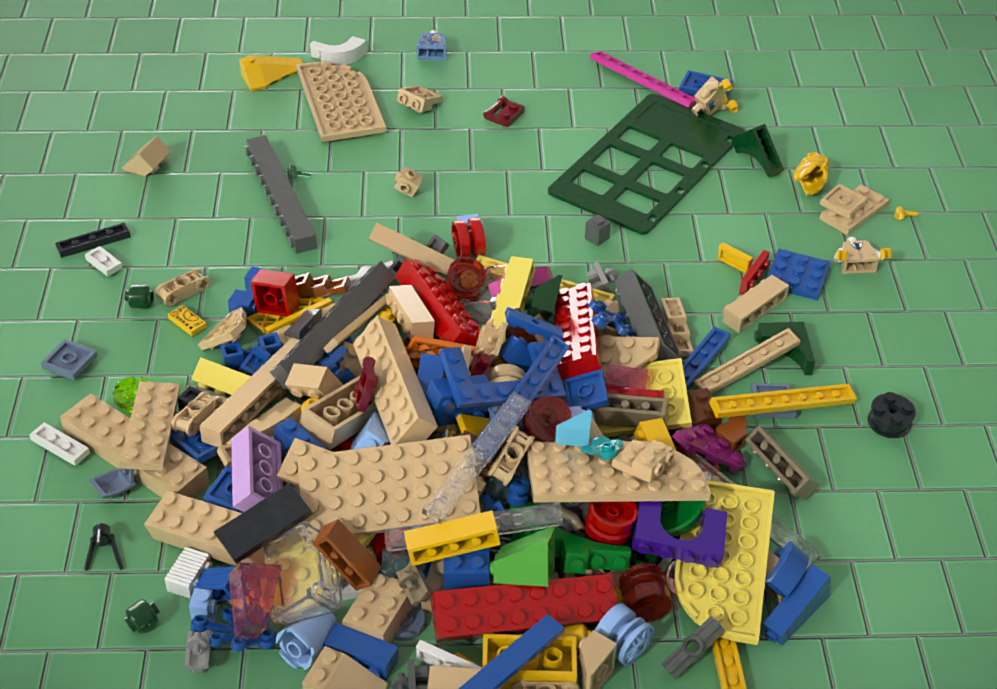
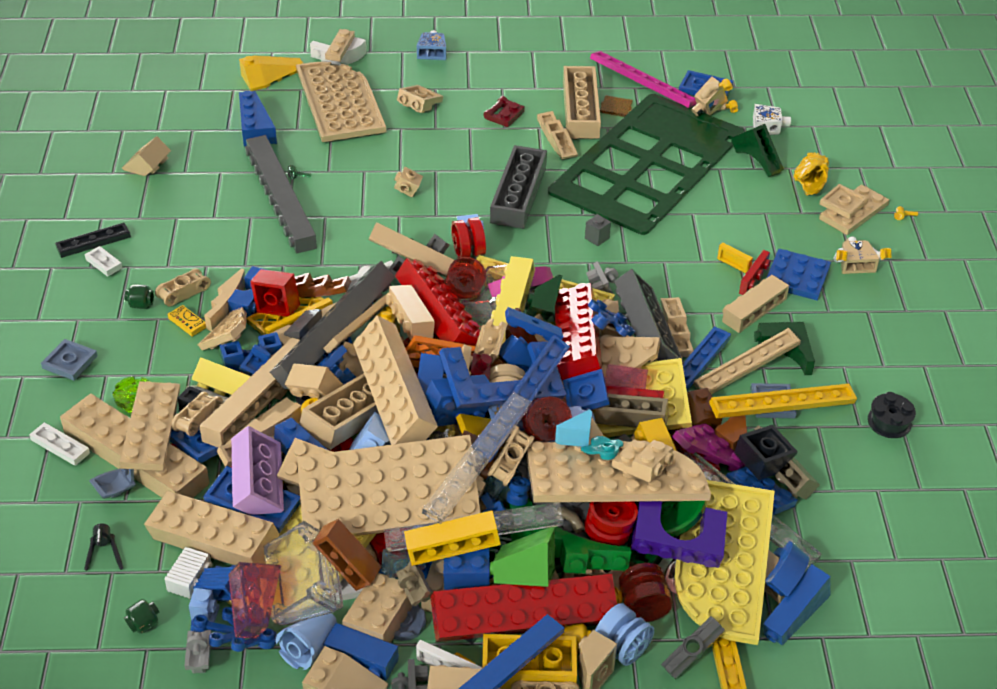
(220, 303): none -> tan slope
(254, 118): none -> blue wedge
(262, 523): black tile -> none
(340, 45): none -> tan plate
(364, 388): dark red plate -> none
(469, 283): clear orange plate -> none
(518, 187): none -> dark grey brick
(556, 135): none -> tan slope
(581, 102): none -> tan brick
(616, 106): none -> clear orange piece
(764, 451): none -> black slope
(771, 117): none -> white torso
(782, 498): none -> blue plate

